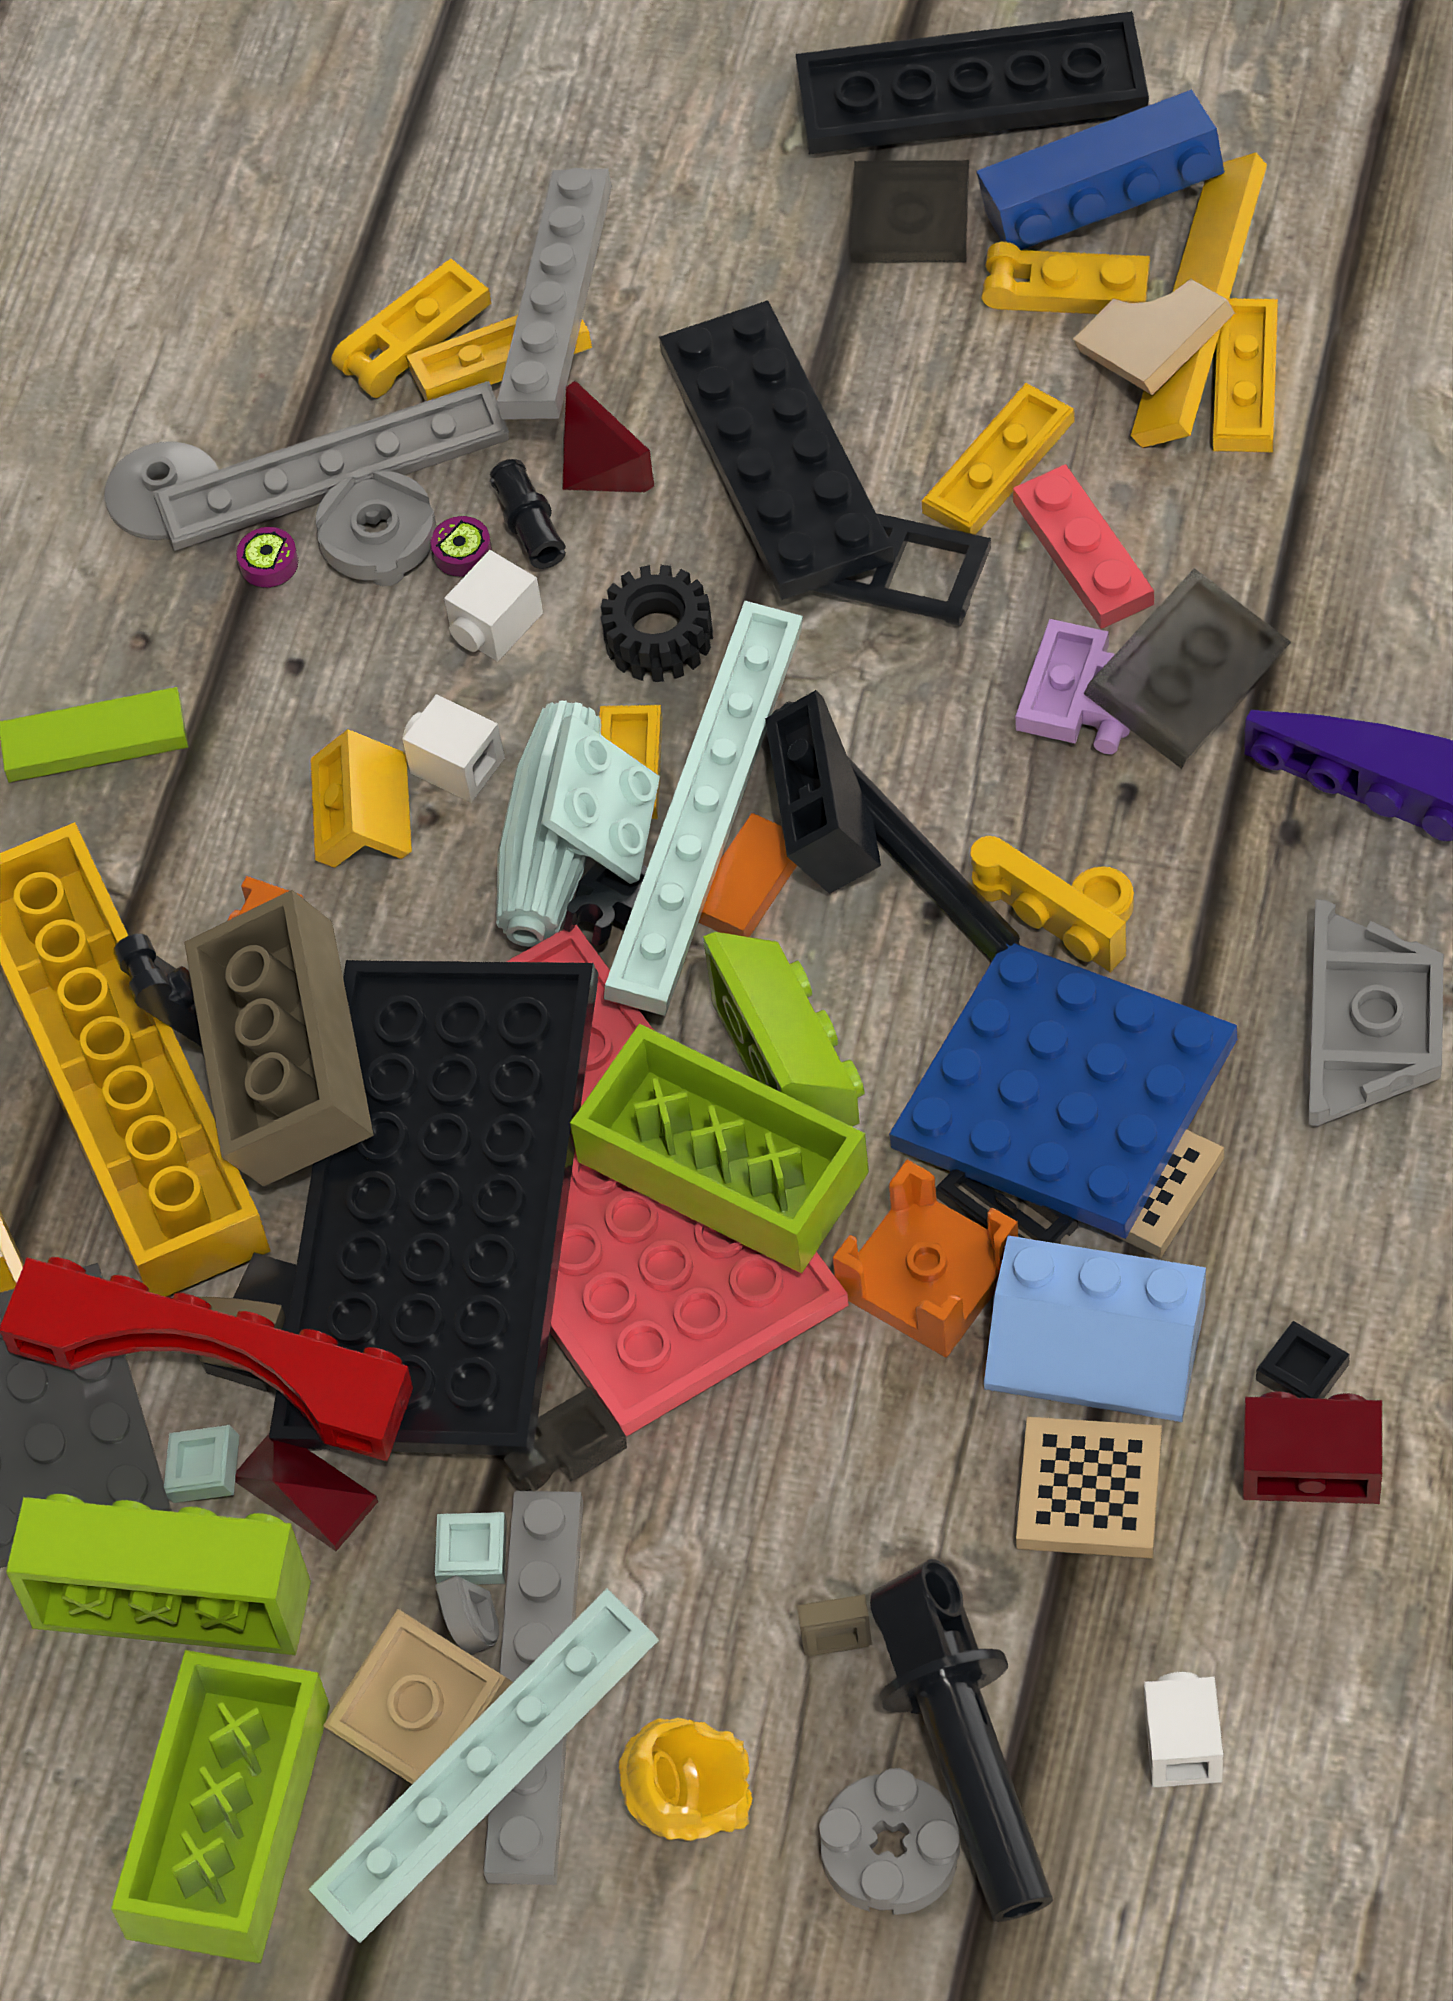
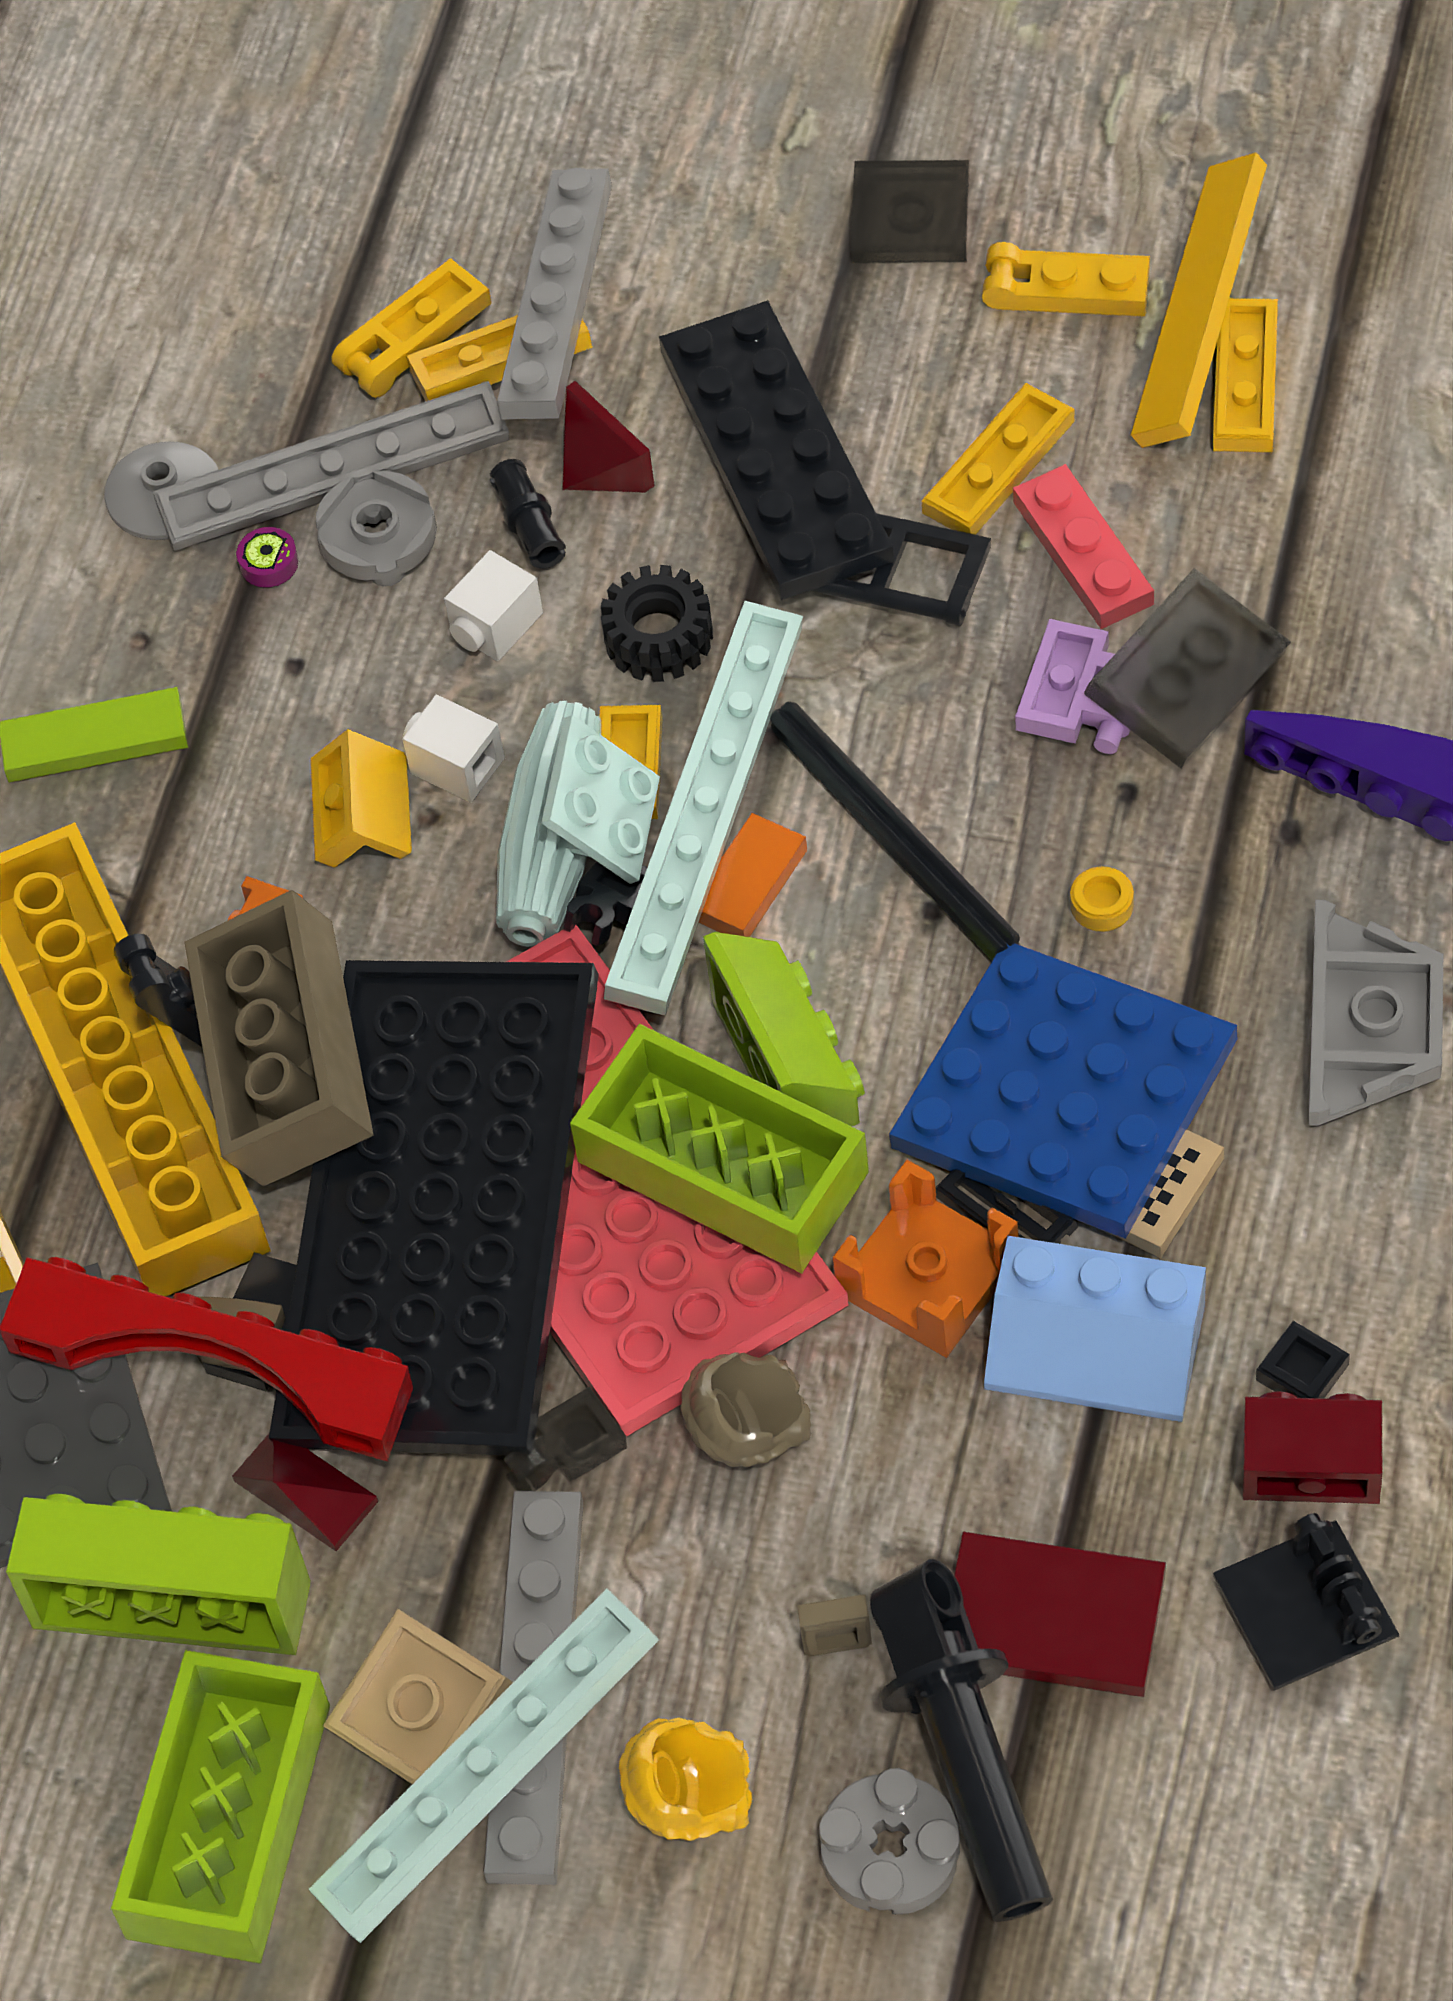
(201, 1464): light aqua tile -> none
(459, 544): tile -> none
(468, 1614): light grey tile -> none
(471, 1547): light aqua tile -> none
(744, 1408): none -> dark tan hair
(818, 796): black slope -> none
(971, 82): black plate -> none
(1047, 902): yellow plate -> none
(1062, 1611): none -> dark red tile
(1089, 1487): tan tile -> none
(1101, 171): blue brick -> none
(1154, 337): tan tile -> none
(1183, 1730): white brick -> none
(1305, 1603): none -> black hinge

